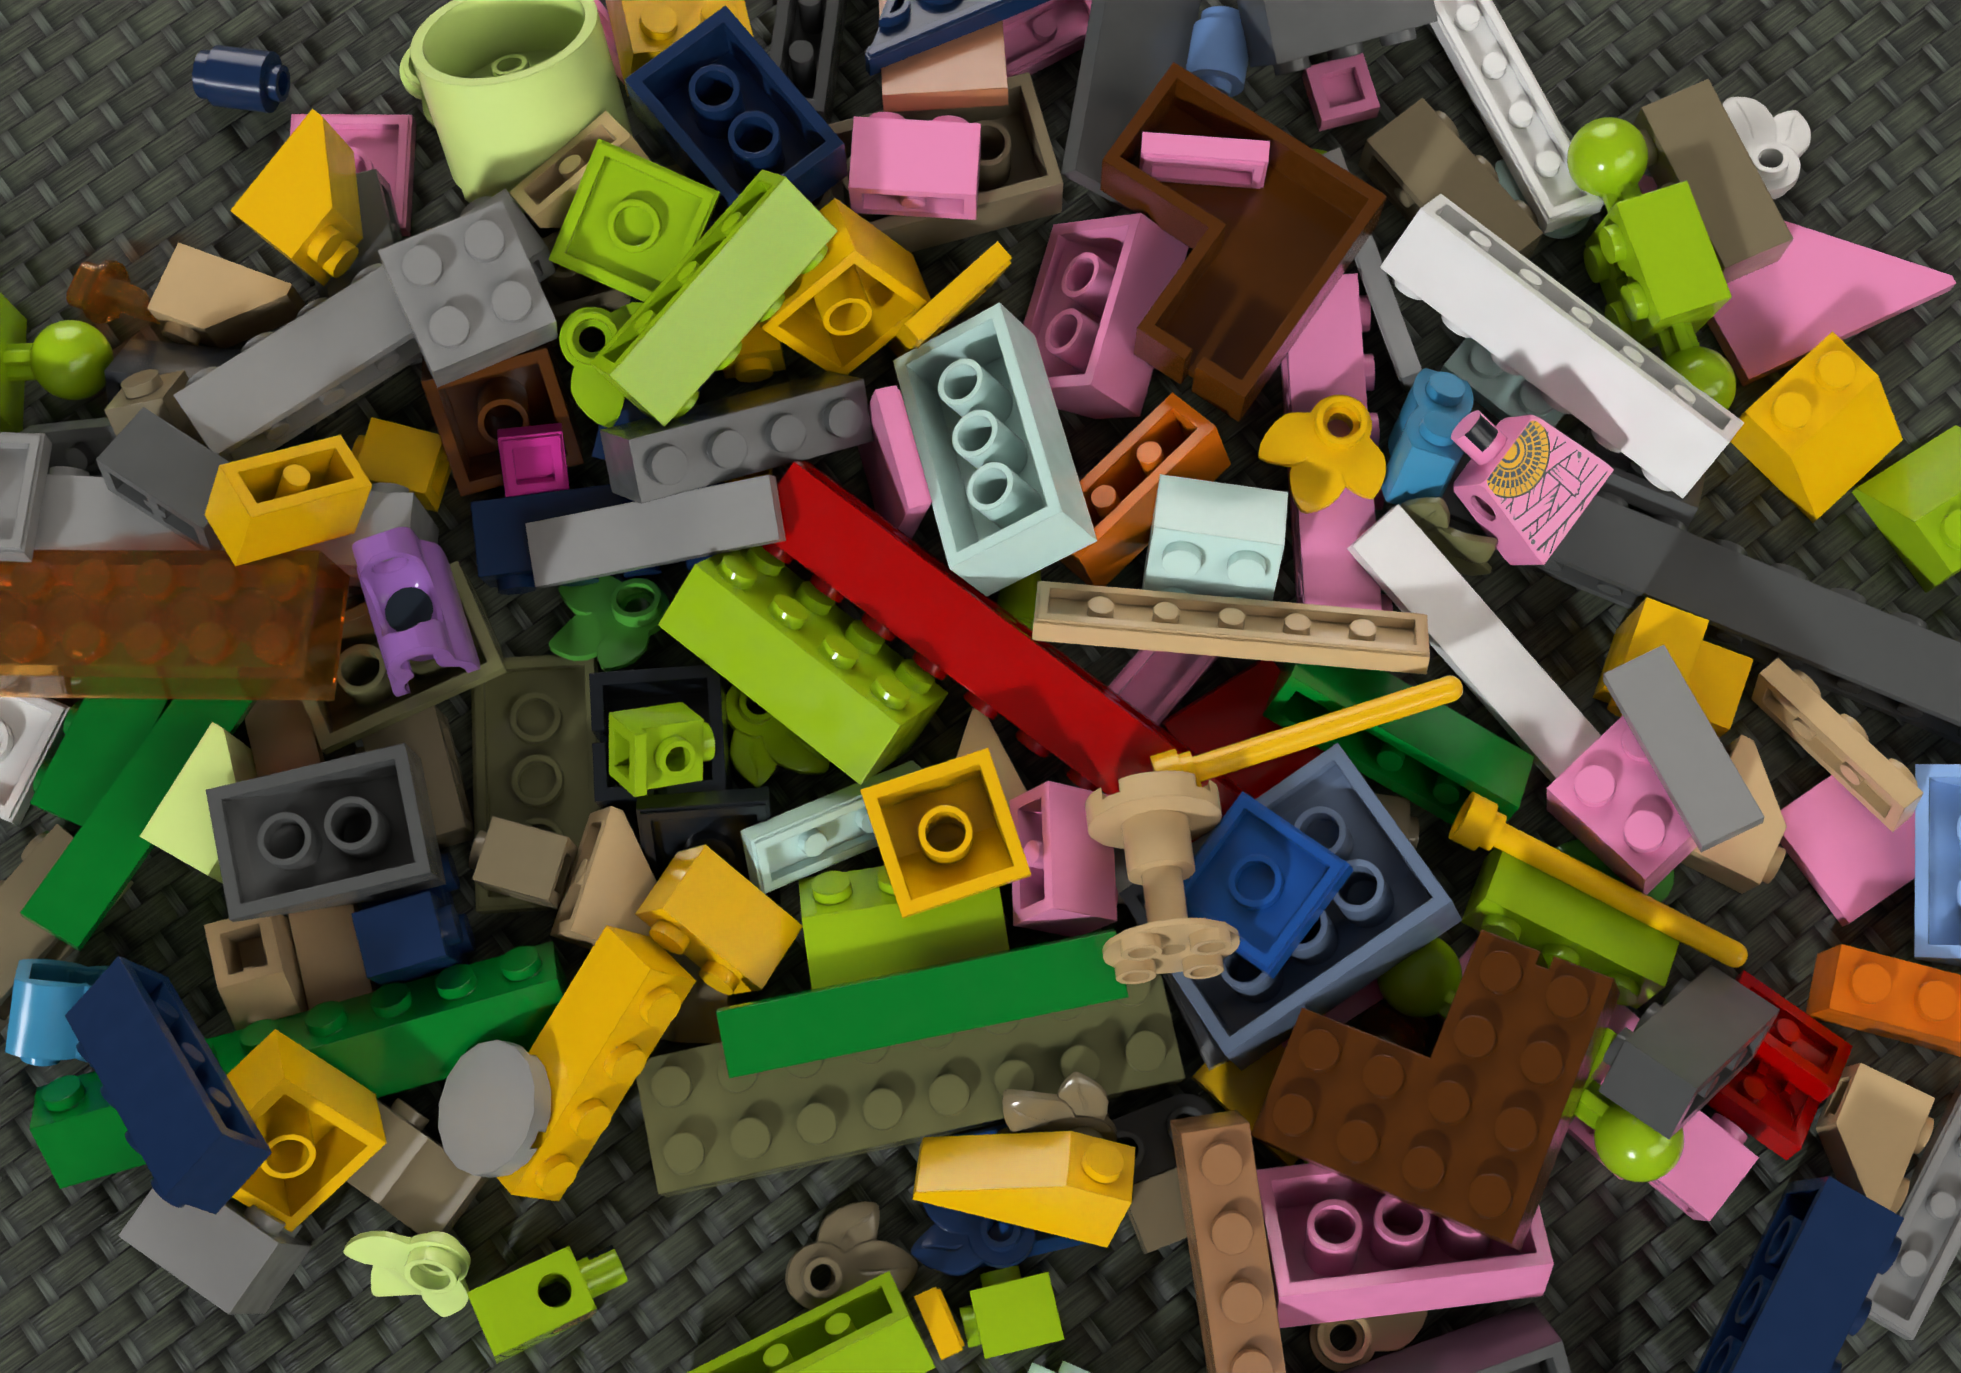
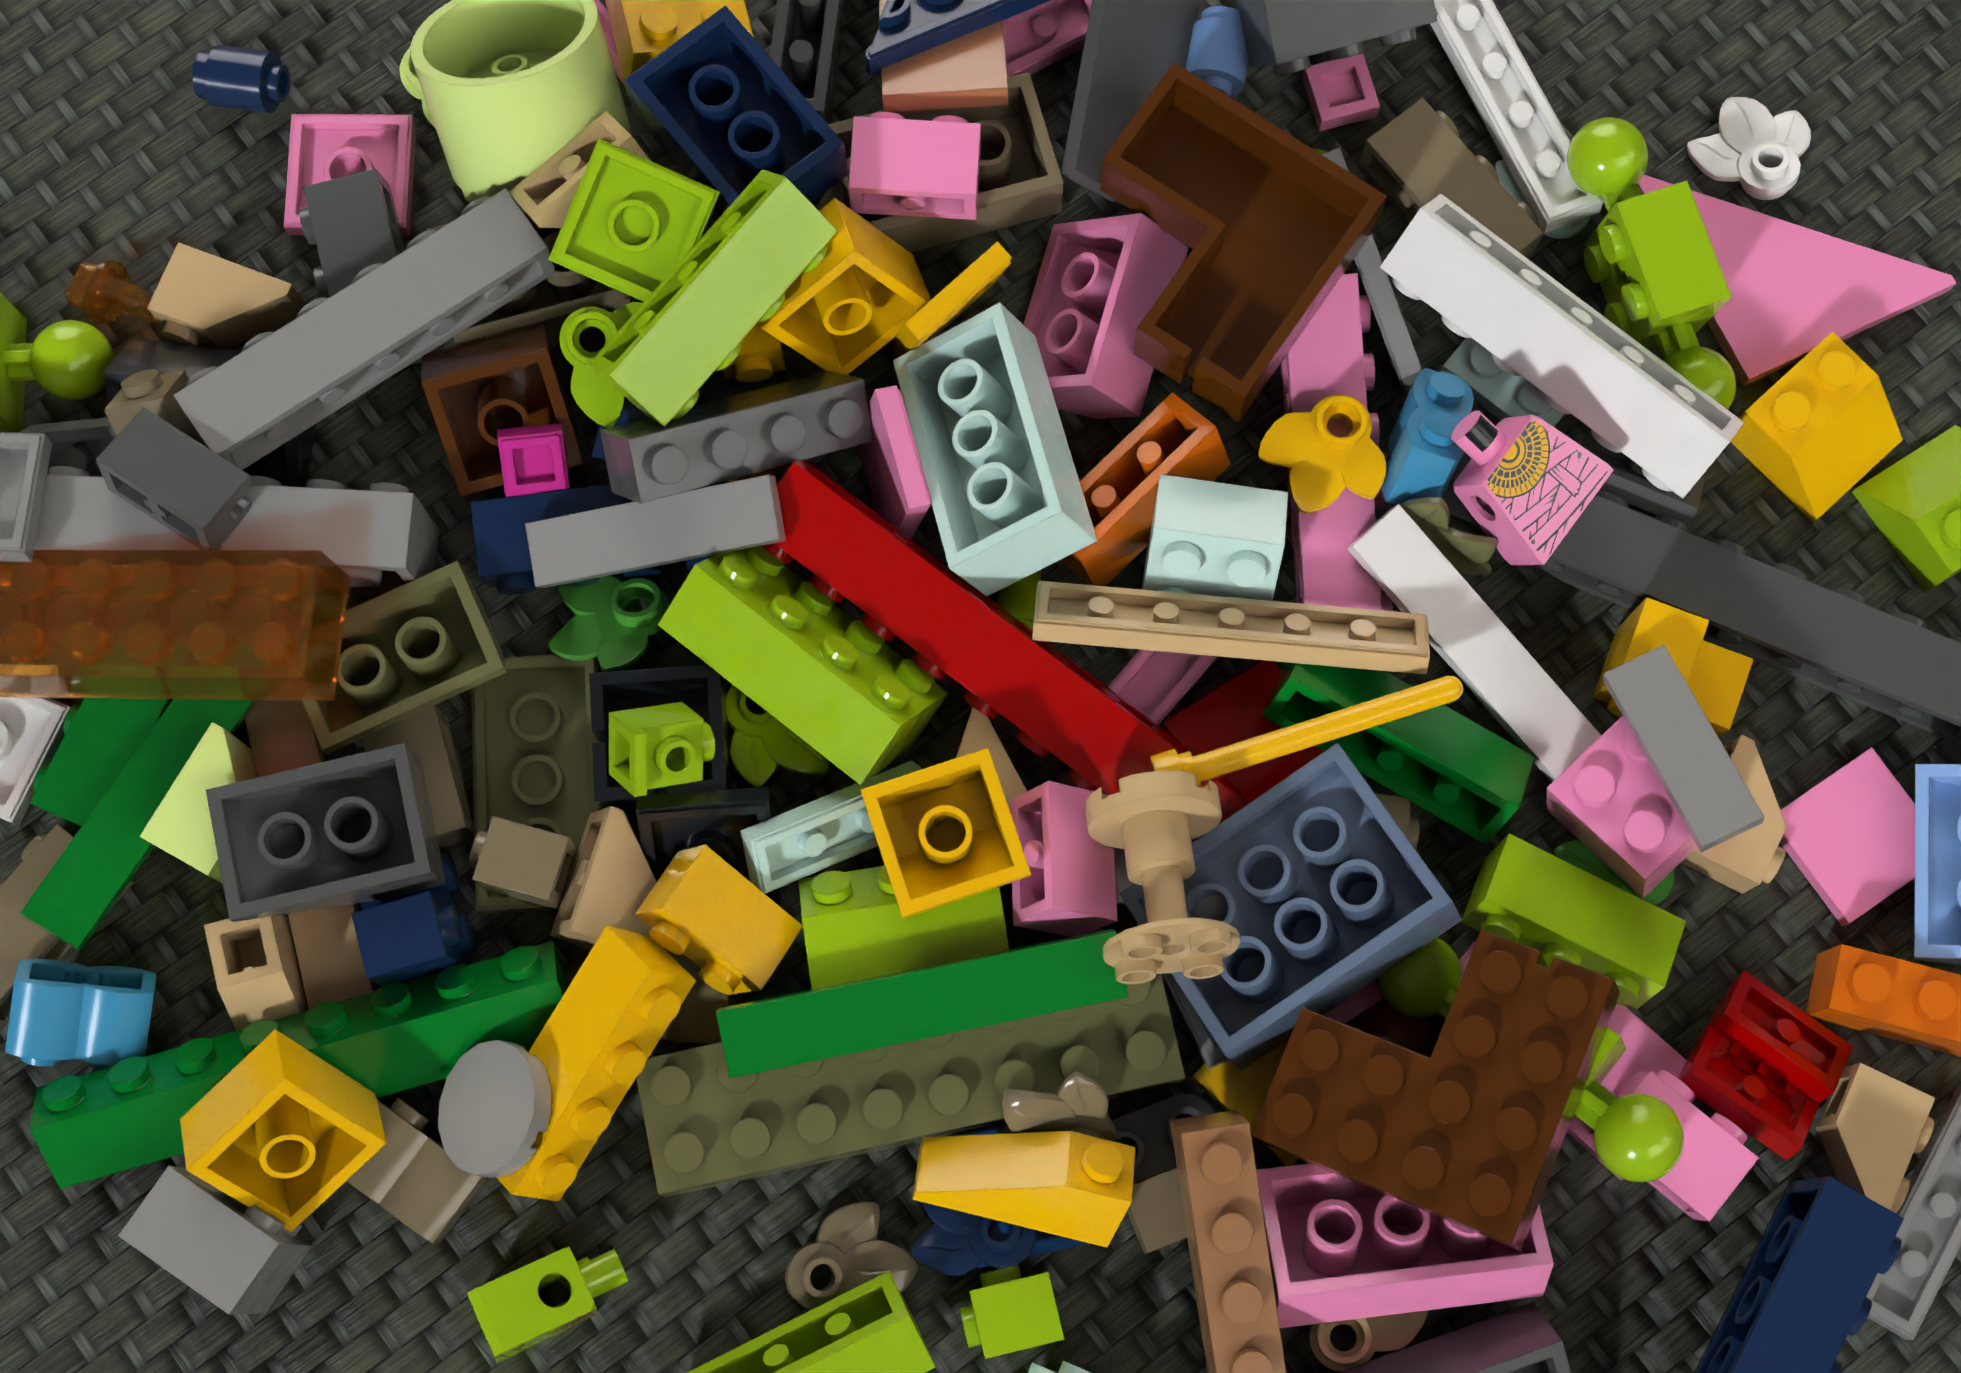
(166, 1087): dark blue brick -> none
(287, 499): yellow brick -> none
(308, 201): yellow slope -> none
(404, 458): yellow brick -> none
(413, 604): medium lavender piece -> none
(417, 1265): yellowish green plate -> none
(469, 293): light grey brick -> none
(940, 1322): yellow tile -> none
(1204, 159): bright pink tile -> none
(1263, 882): blue tile -> none
(1484, 827): yellow piece -> none
(1686, 1049): dark grey brick -> none
(1696, 142): dark tan brick -> none
(1837, 744): tan plate -> none

